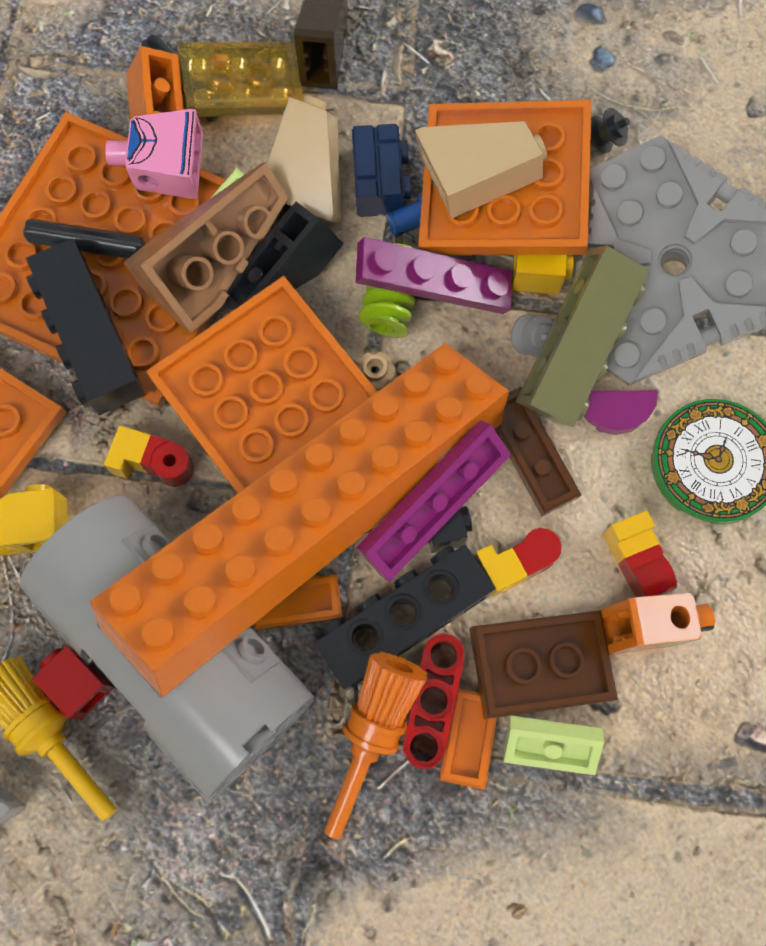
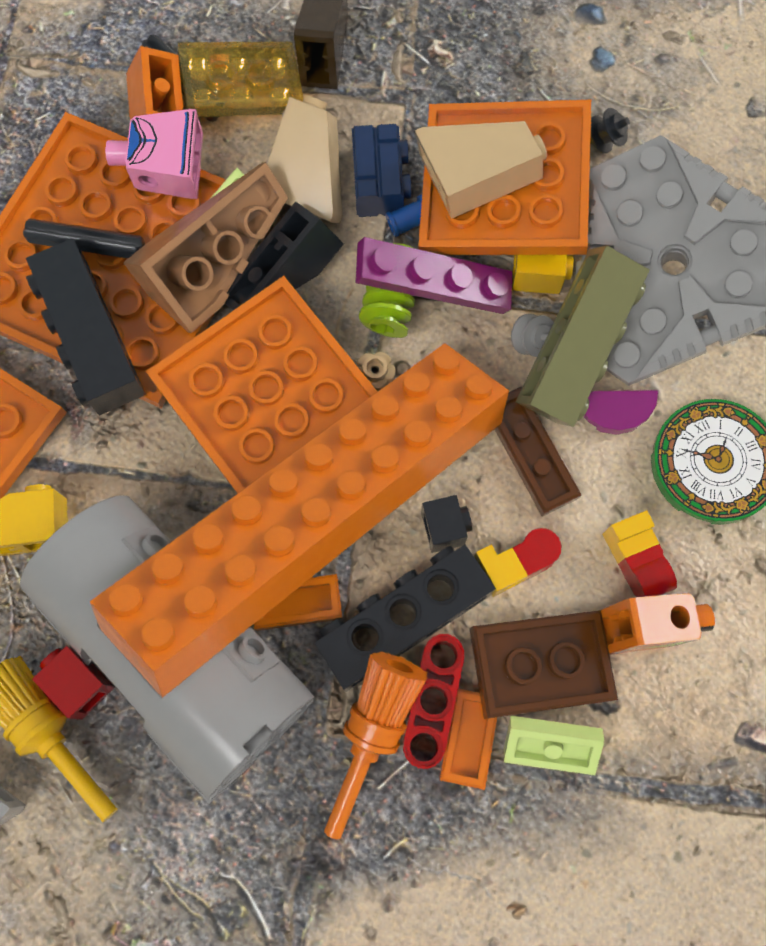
(149, 455): leg -> none
(434, 500): magenta plate -> none

